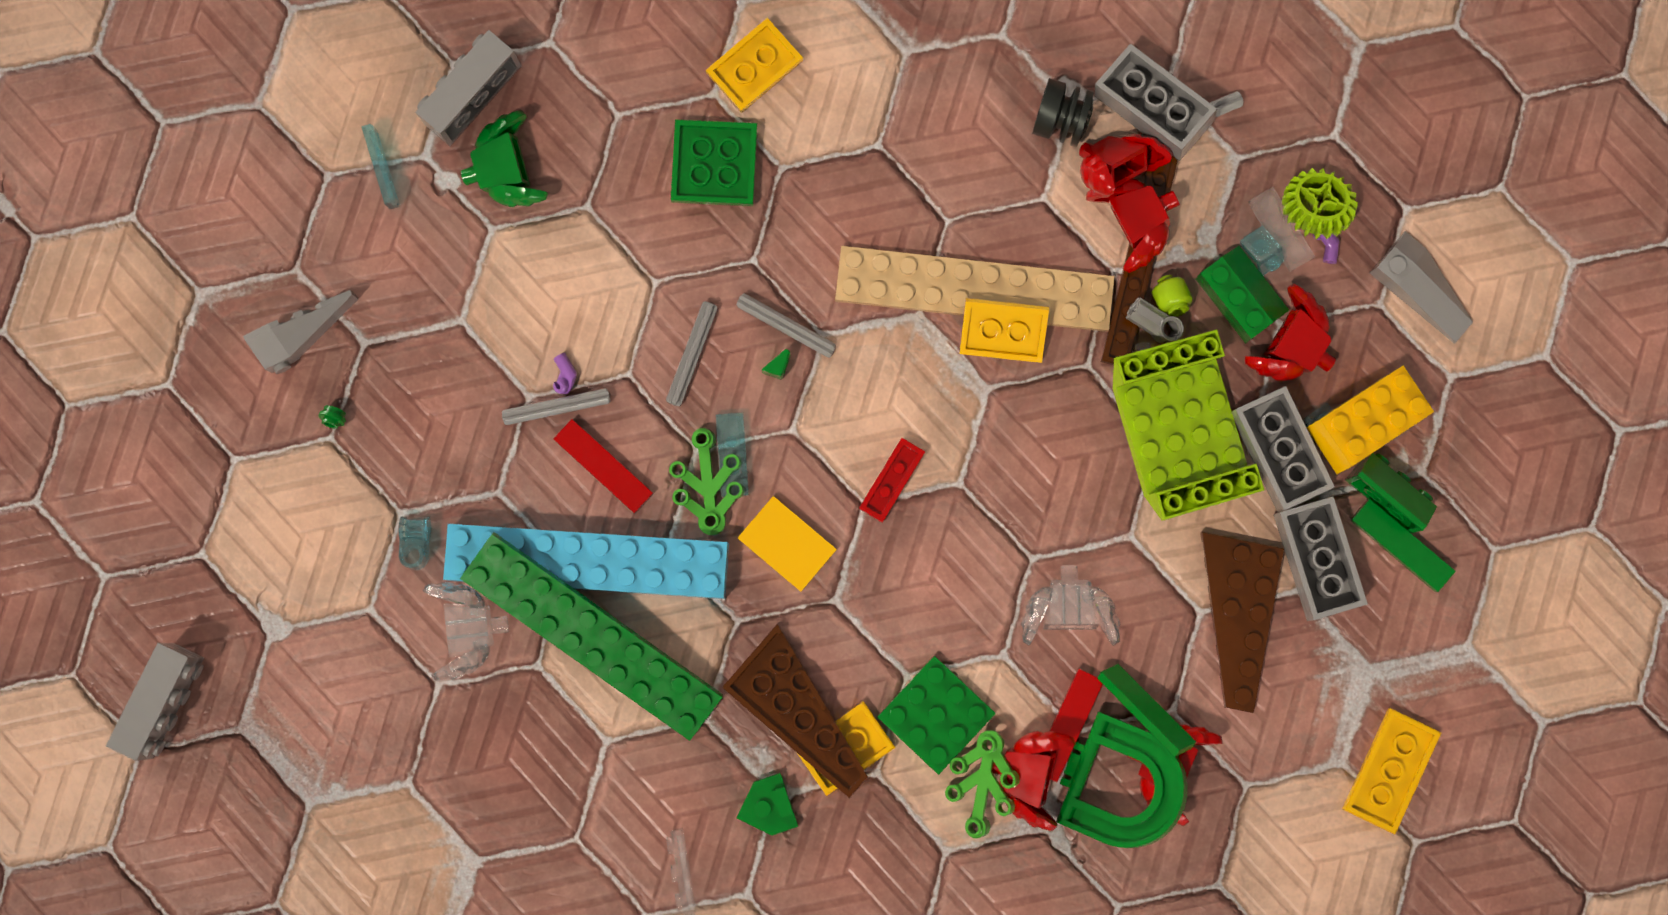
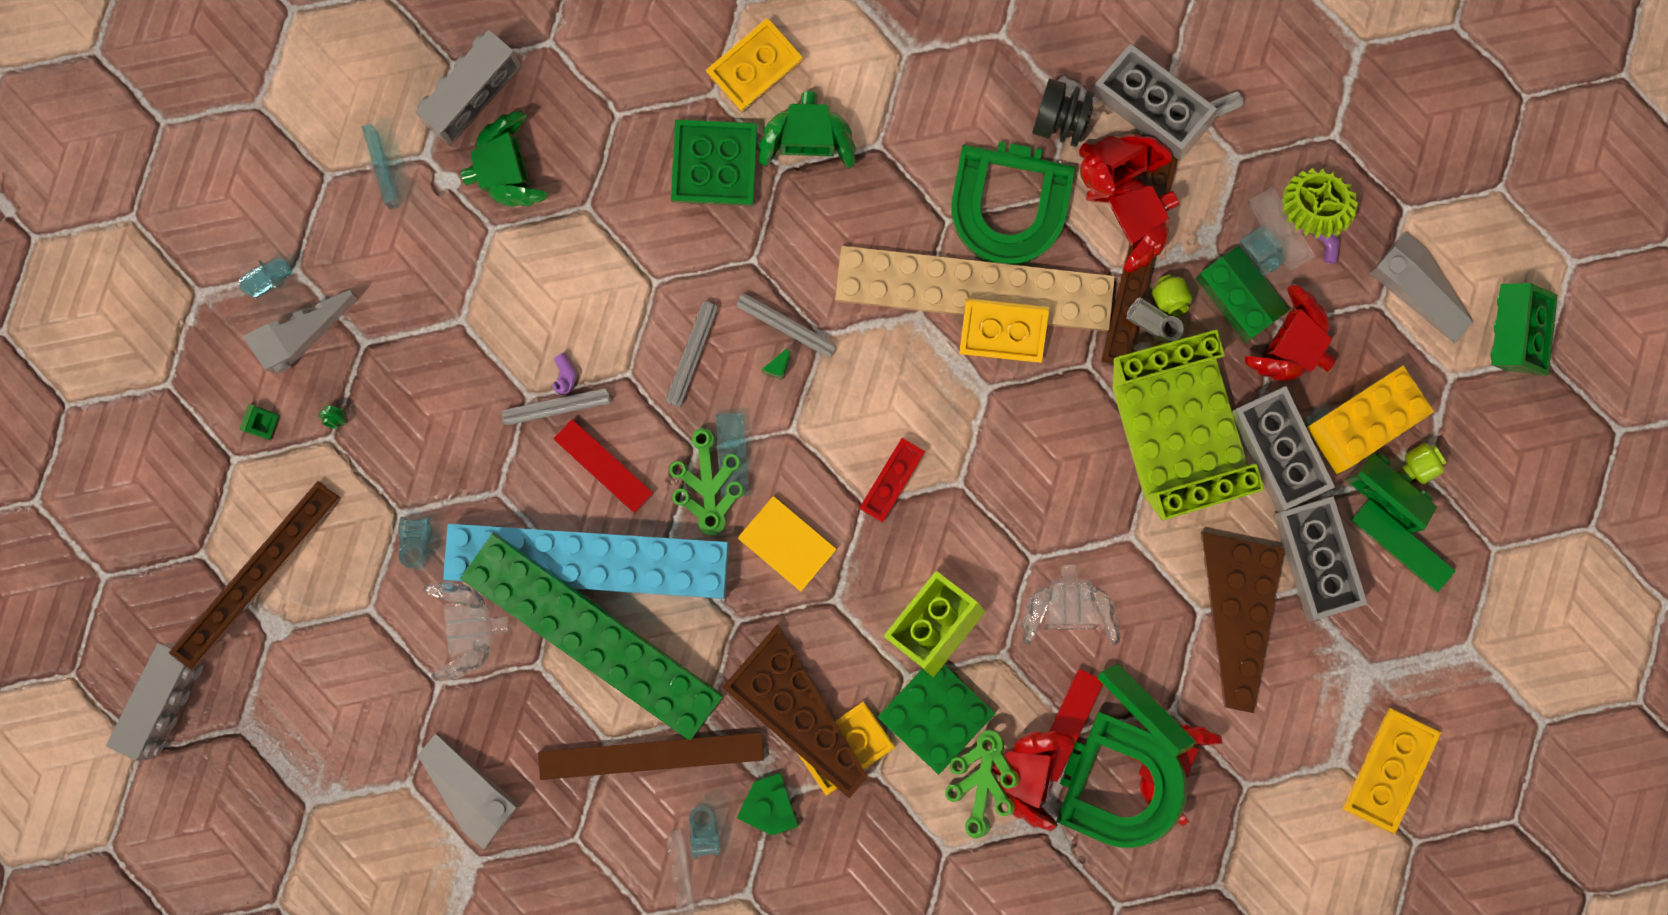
(254, 576): none -> reddish brown tile
(259, 422): none -> green slope
(264, 277): none -> clear light blue arm
(470, 795): none -> light grey wedge
(650, 756): none -> reddish brown tile
(704, 833): none -> clear light blue piece
(807, 131): none -> green torso
(934, 623): none -> lime brick
(1050, 214): none -> green piece
(1424, 463): none -> lime head
(1524, 329): none -> green slope

